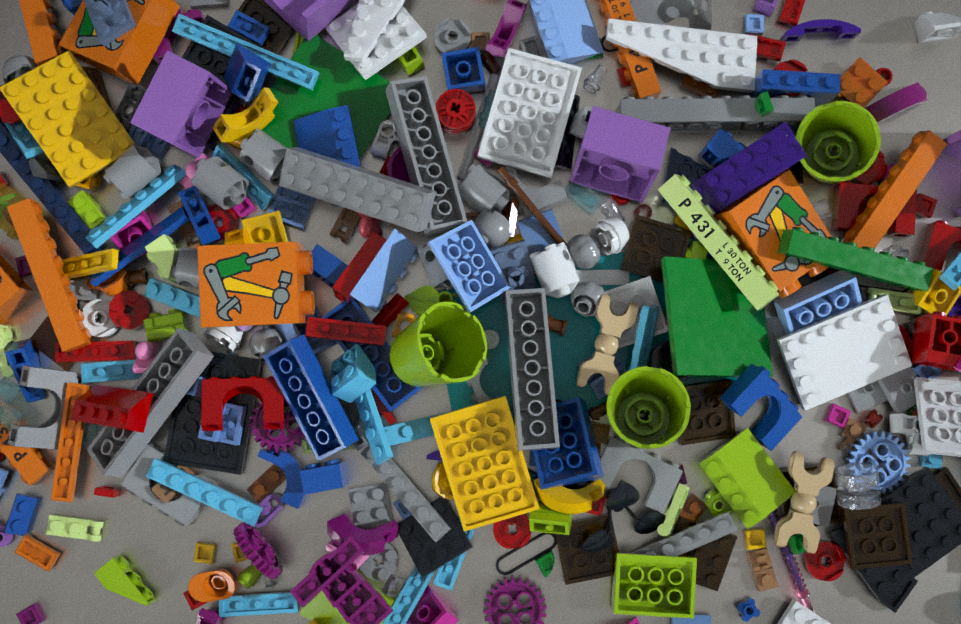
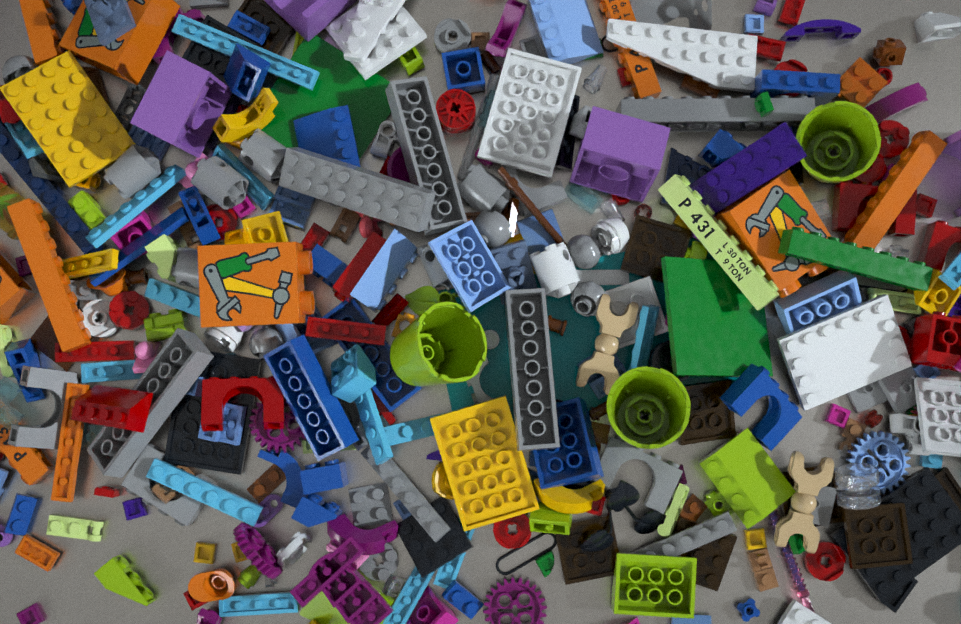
(134, 508): none -> dark purple tile
(294, 550): none -> white plate
(314, 510): none -> blue slope
(315, 236): none -> red plate
(462, 599): none -> blue plate
(889, 52): none -> dark orange brick
(900, 138): none -> red plate

